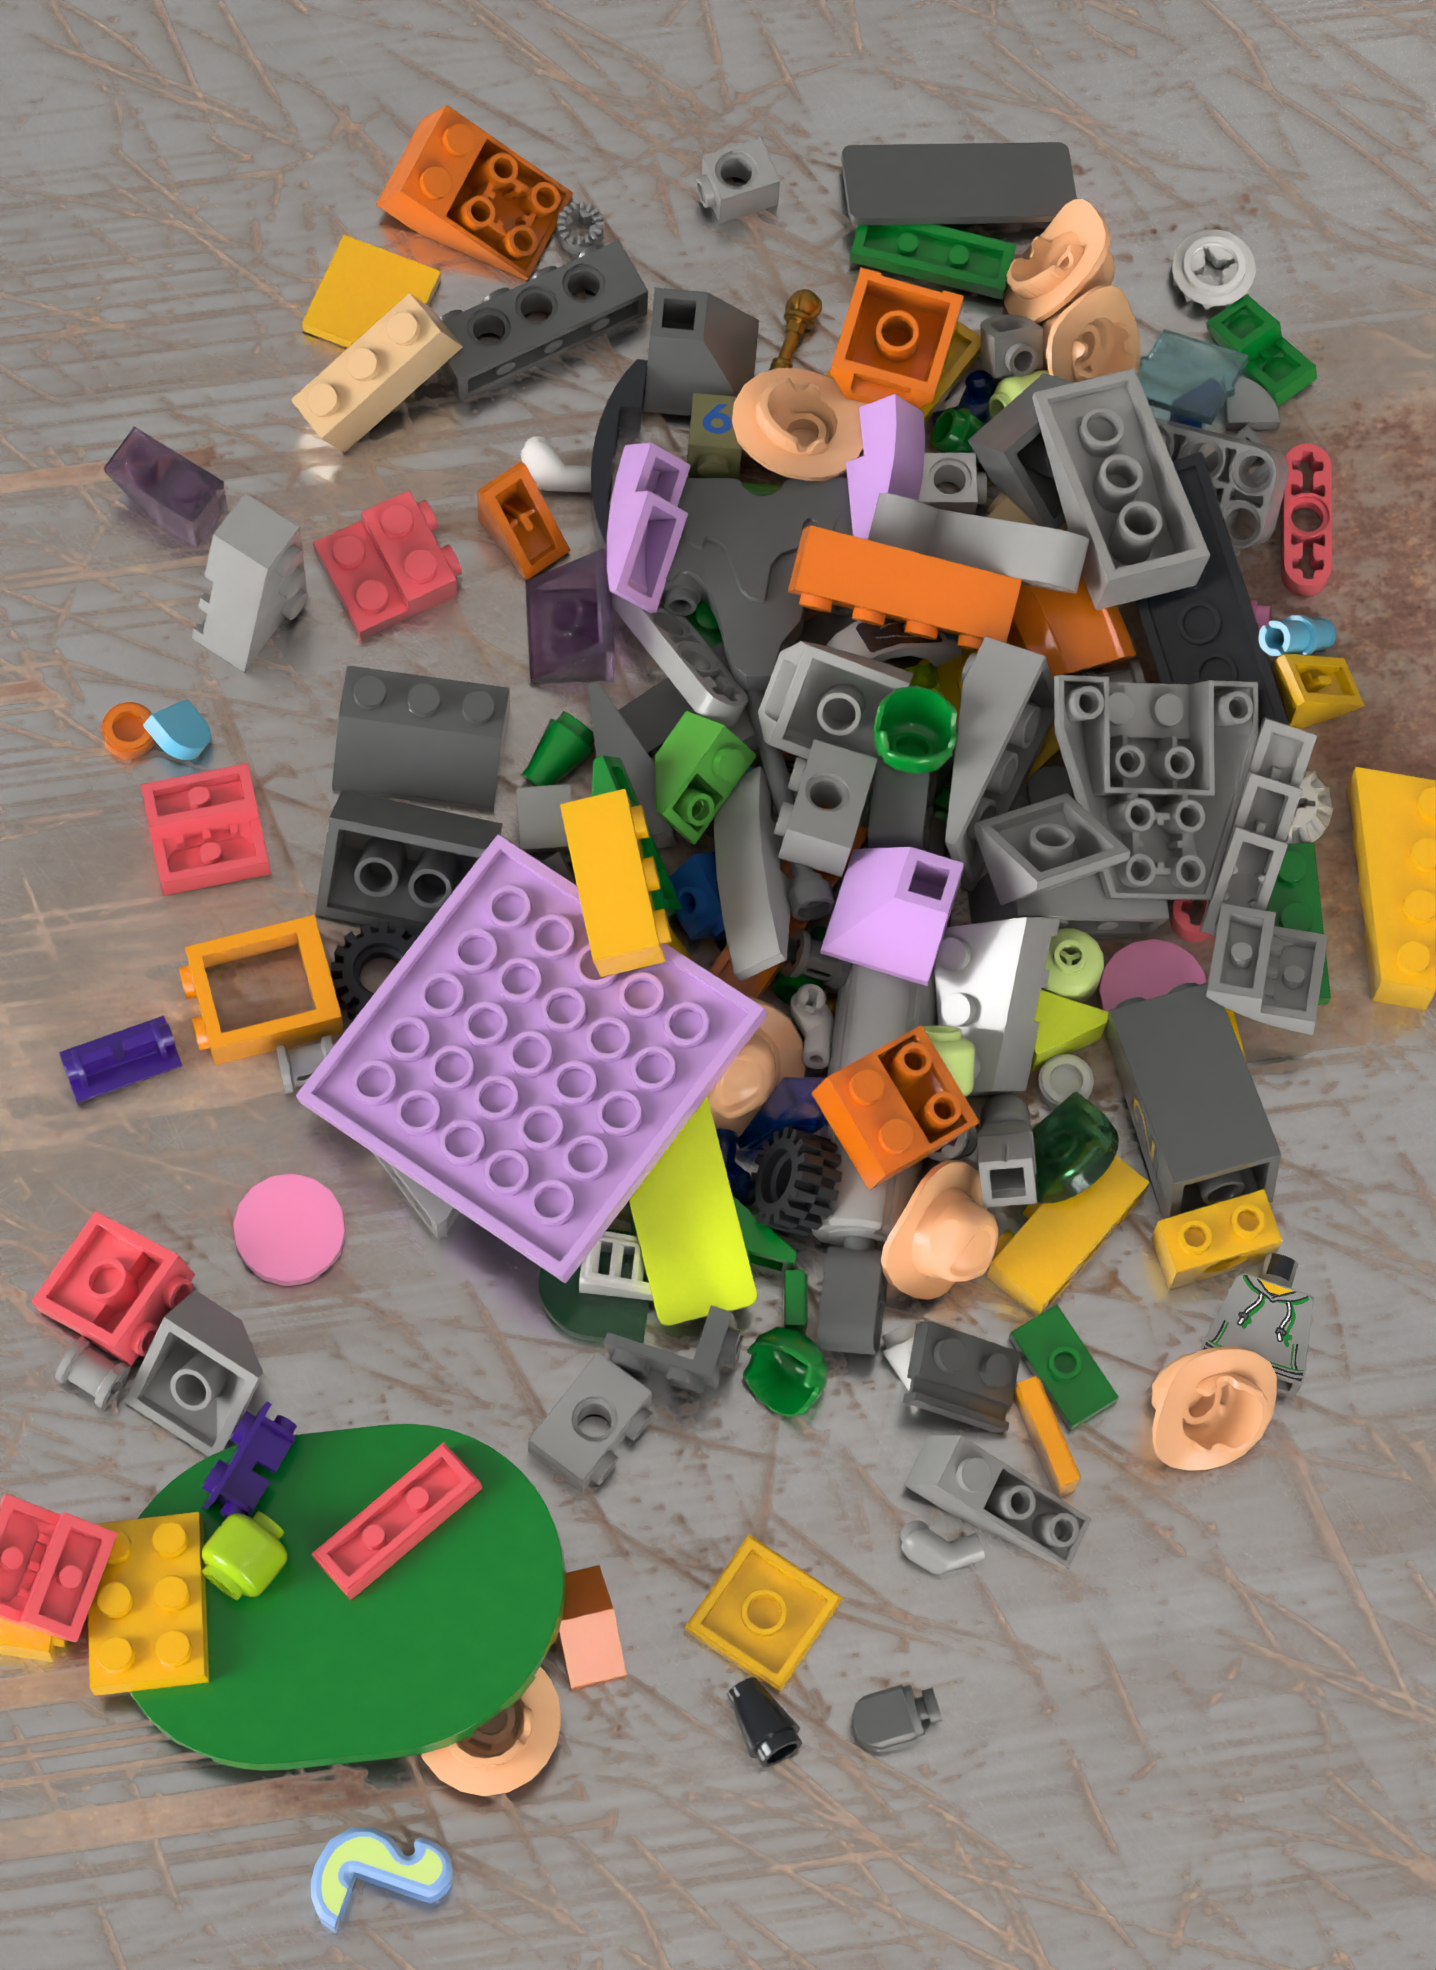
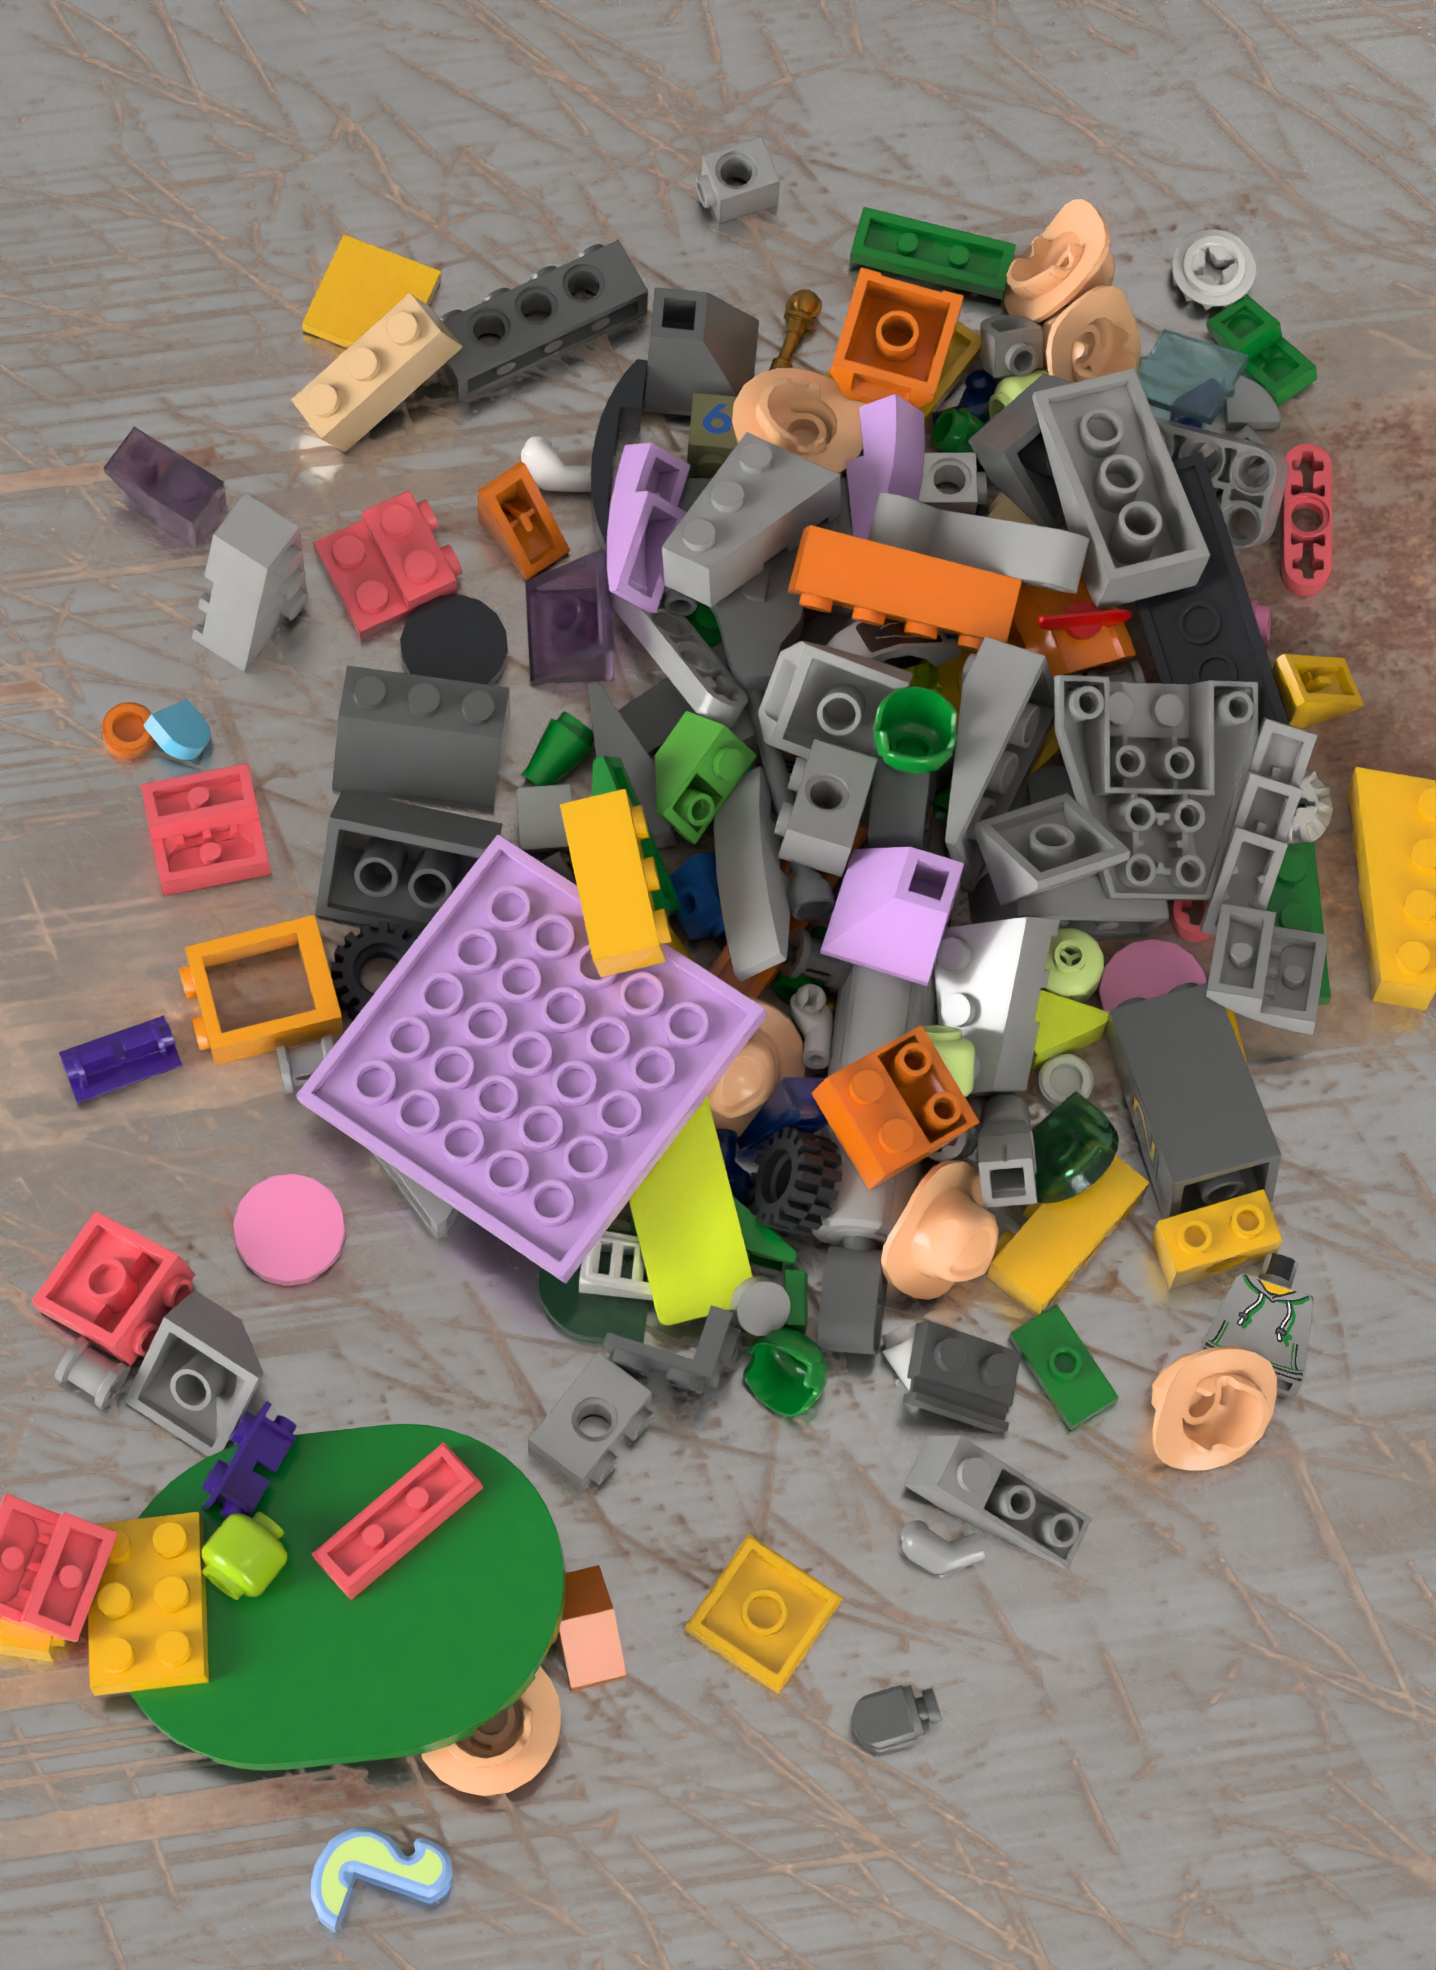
(455, 641): none -> black tile
(474, 194): orange slope -> none
(587, 216): light grey bush -> none
(746, 517): none -> light grey wedge
(760, 1305): none -> light grey tile
(764, 1724): black cone -> none
(957, 183): dark grey piece -> none
(1047, 1436): light orange tile -> none
(1083, 620): none -> red piece
(1297, 636): medium azure pin -> none

